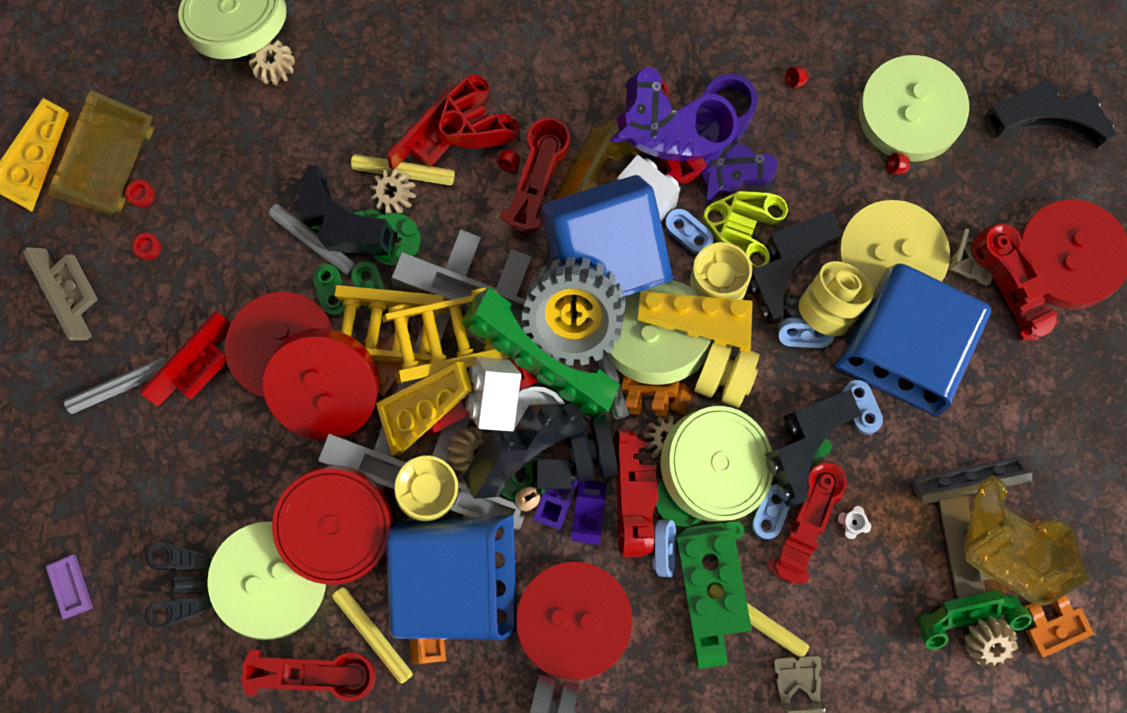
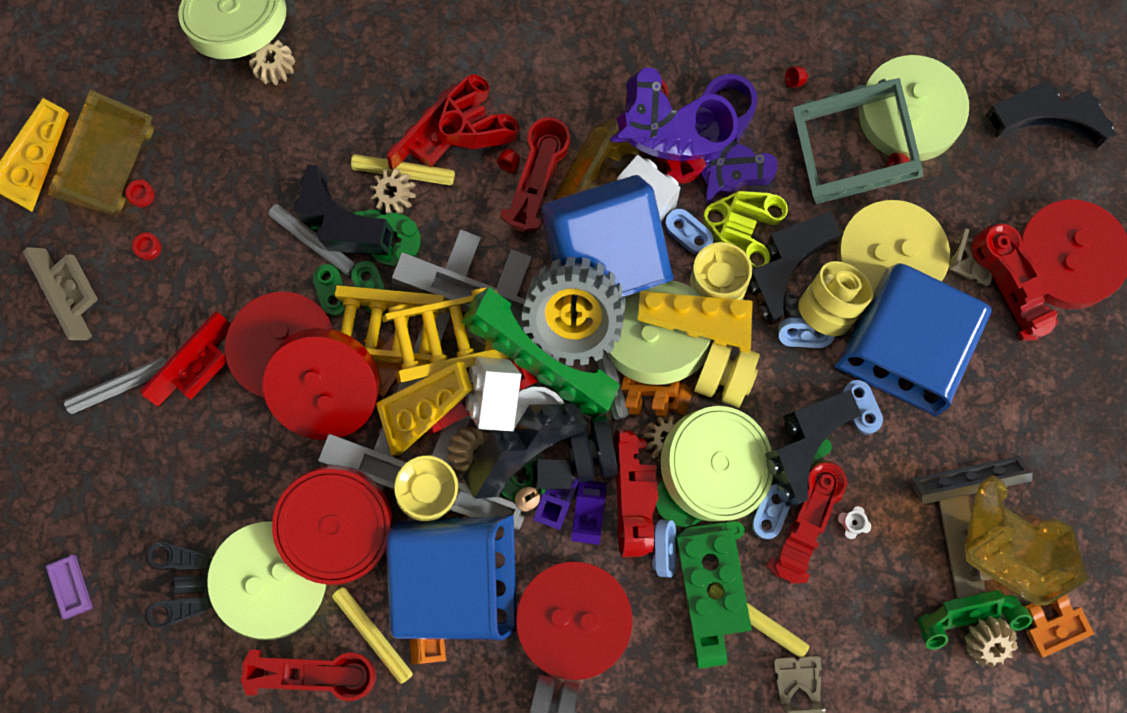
(868, 181): none -> sand green window

